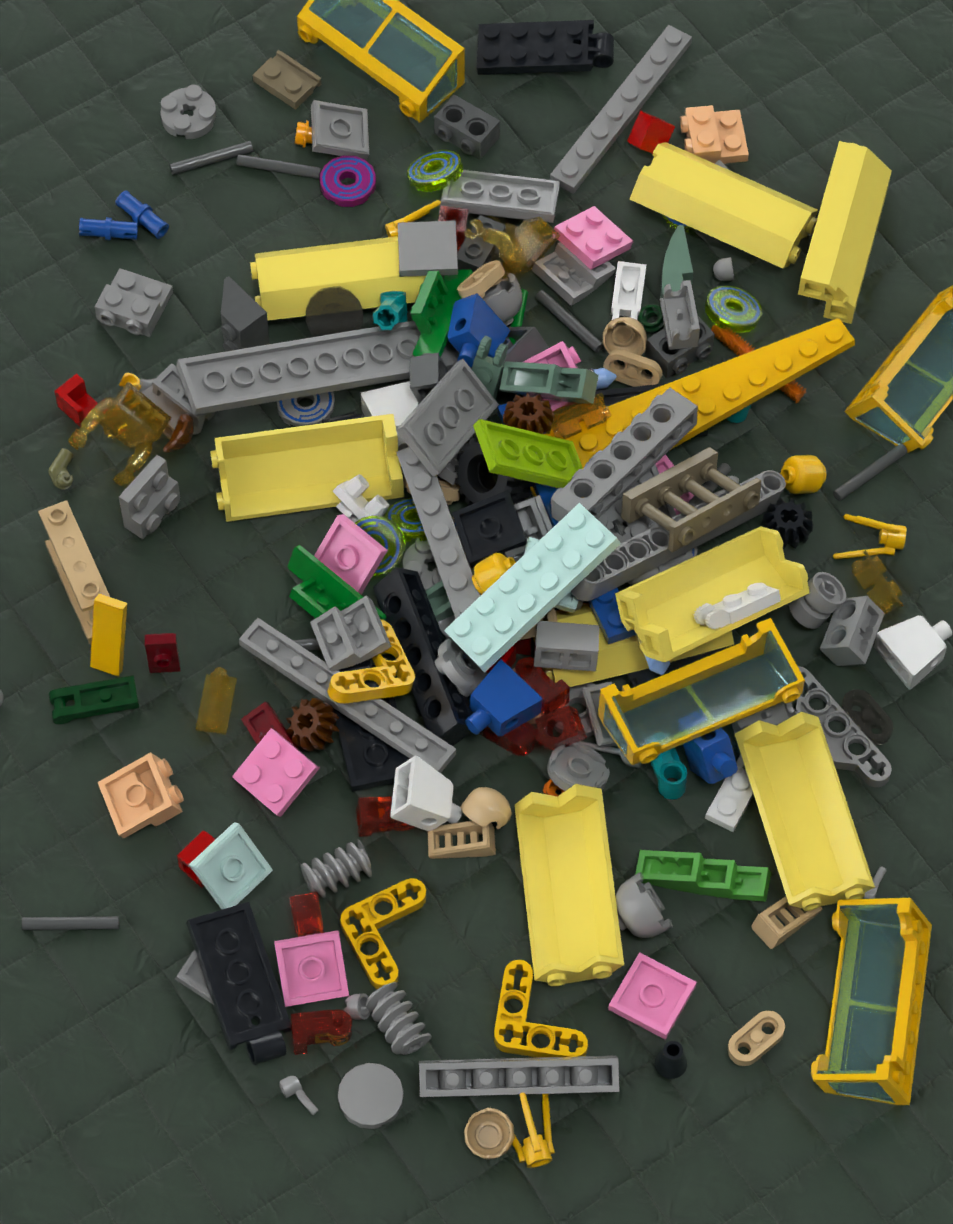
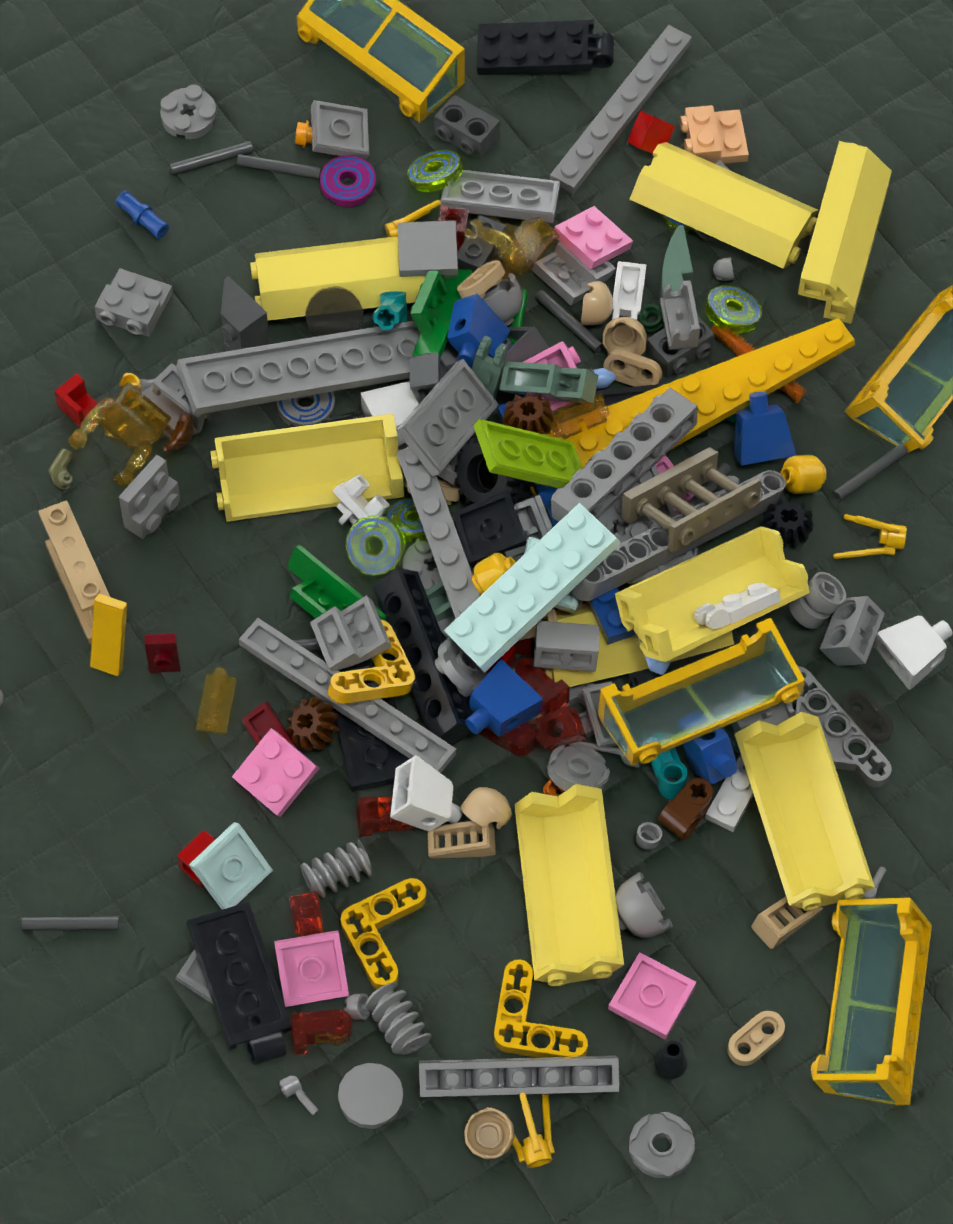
(94, 699): dark green plate -> none
(108, 228): blue pin -> none
(141, 795): light nougat plate -> none
(287, 79): dark tan plate -> none
(350, 553): bright pink plate -> none
(596, 304): none -> tan hair
(648, 836): none -> light grey hinge
(661, 1163): none -> light grey tile
(684, 811): none -> reddish brown piece
(703, 876): bright green slope -> none
(761, 432): none -> blue torso
(871, 572): clear yellow hinge -> none

